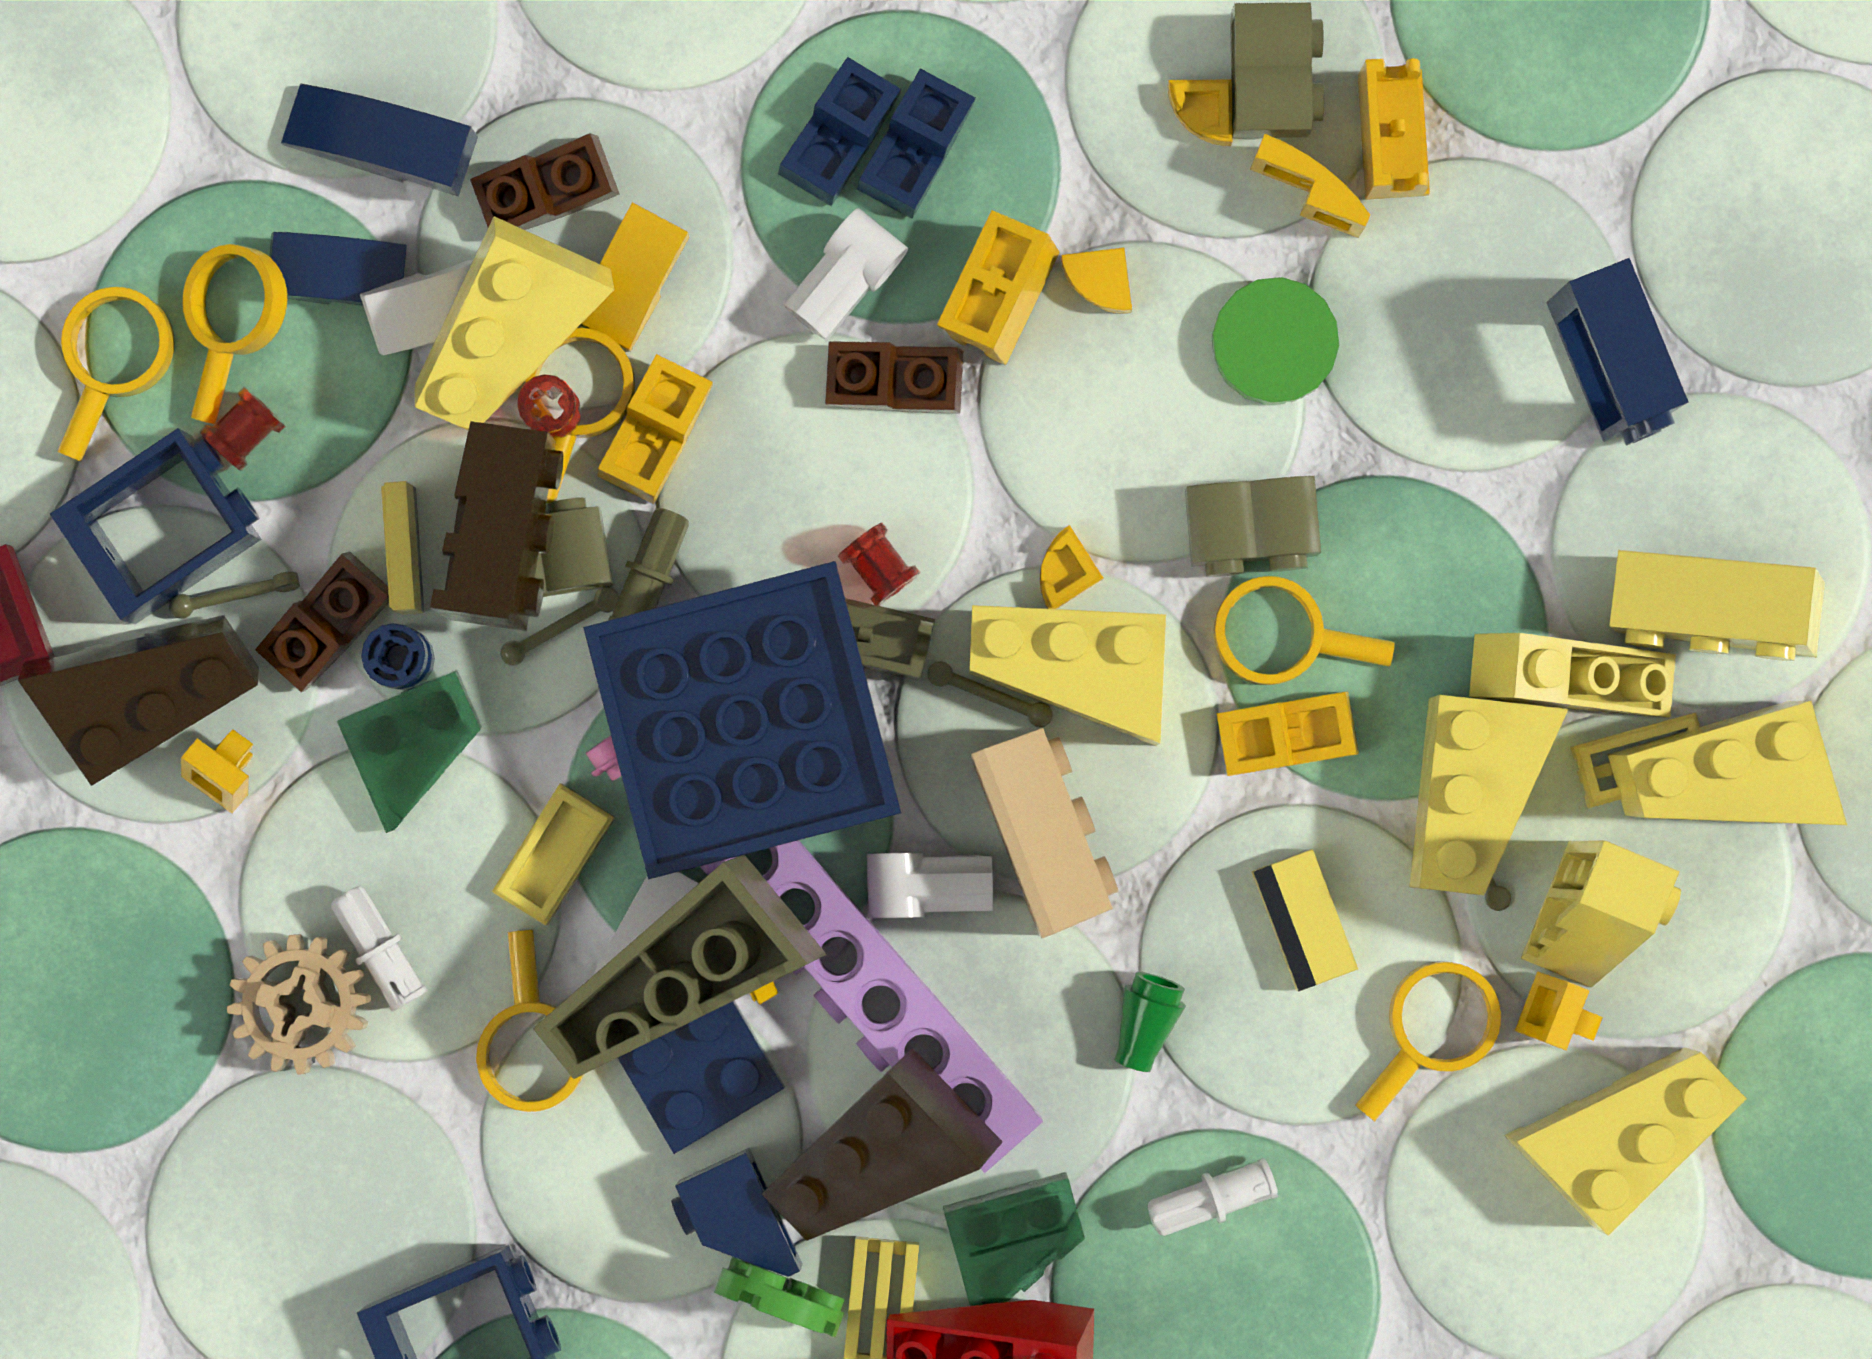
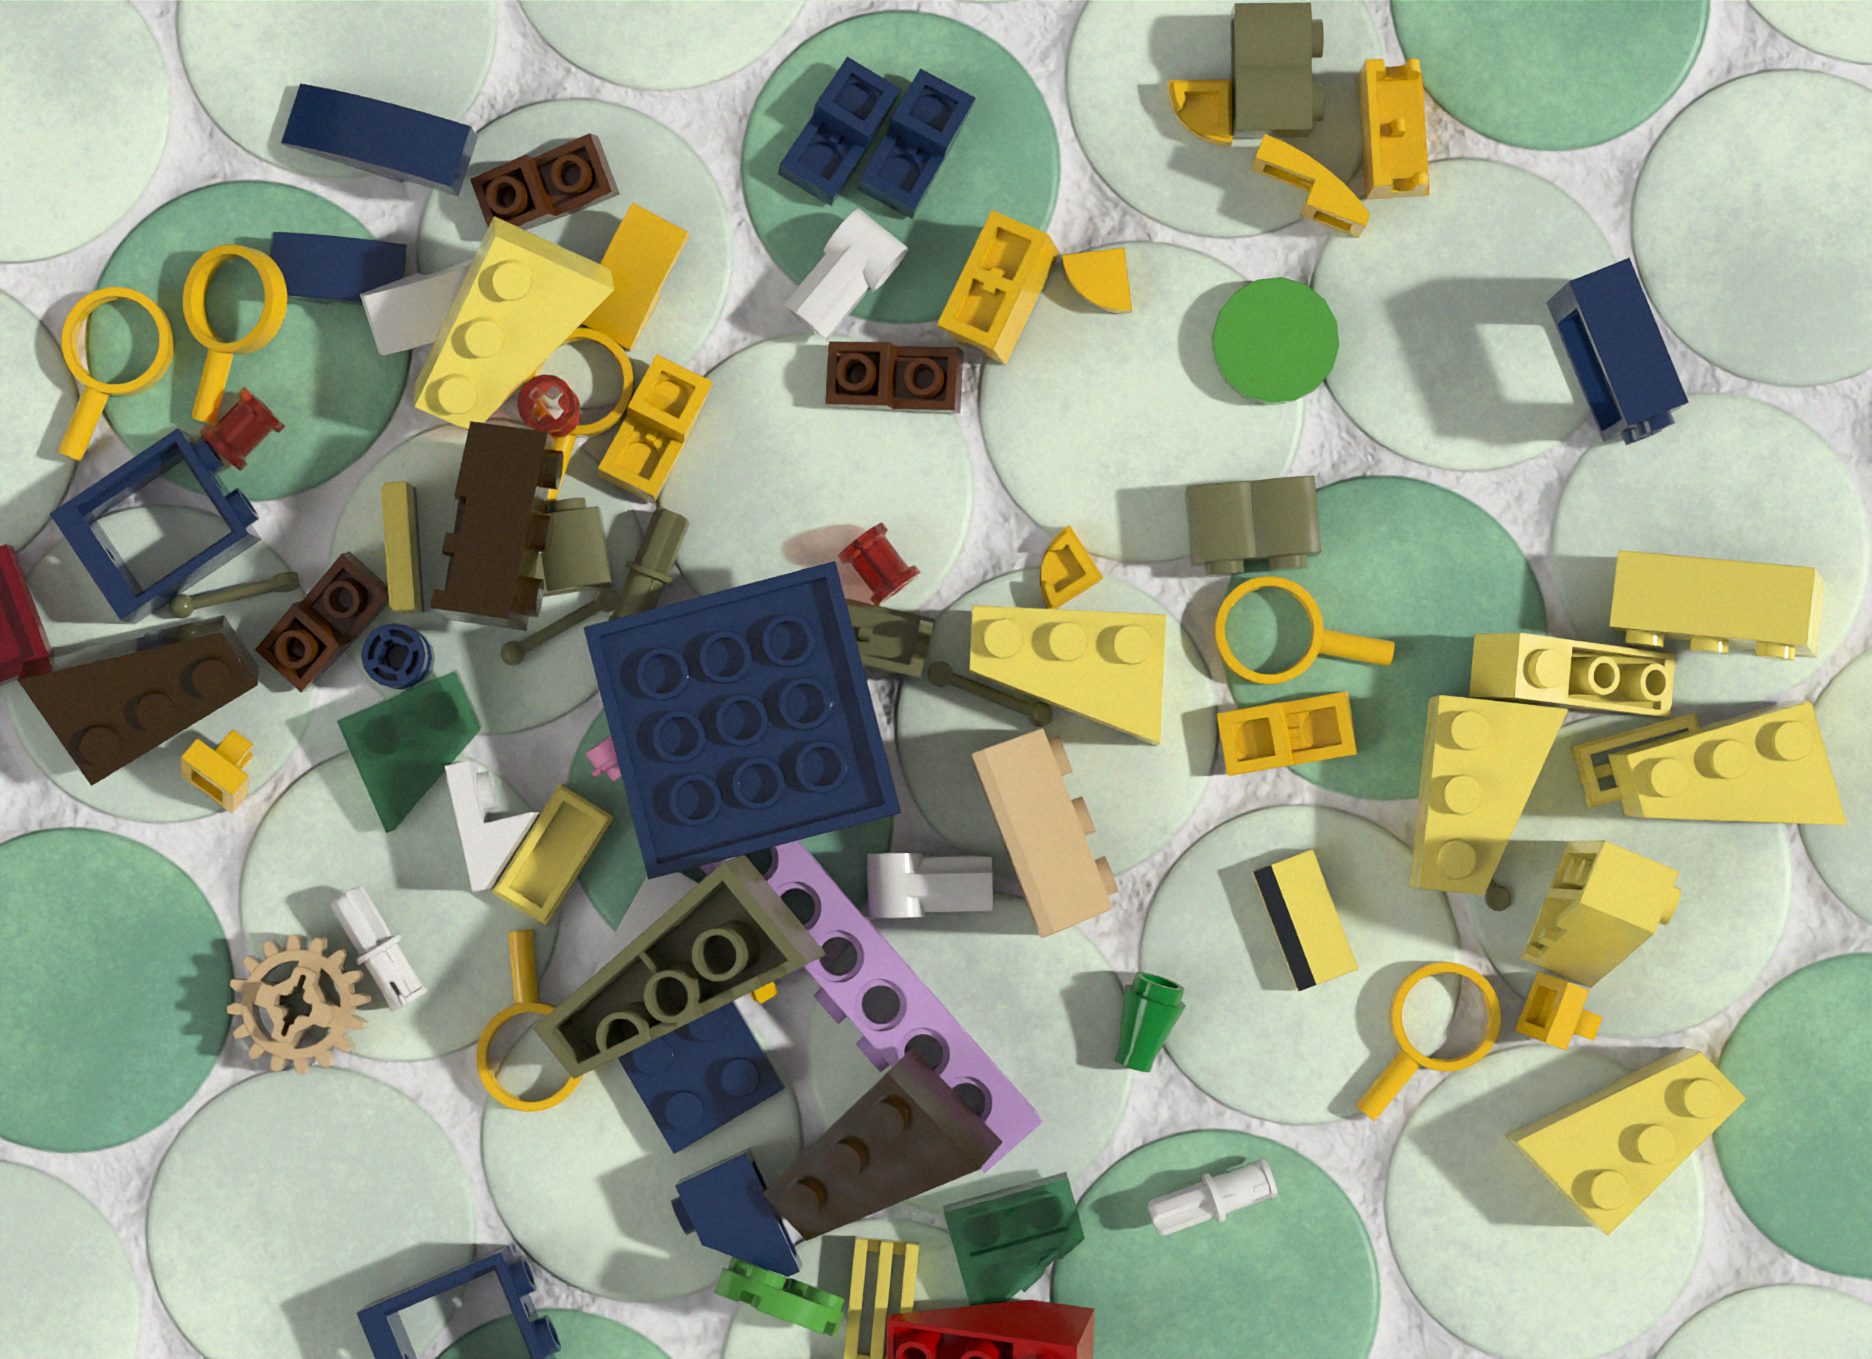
(485, 843): none -> white slope

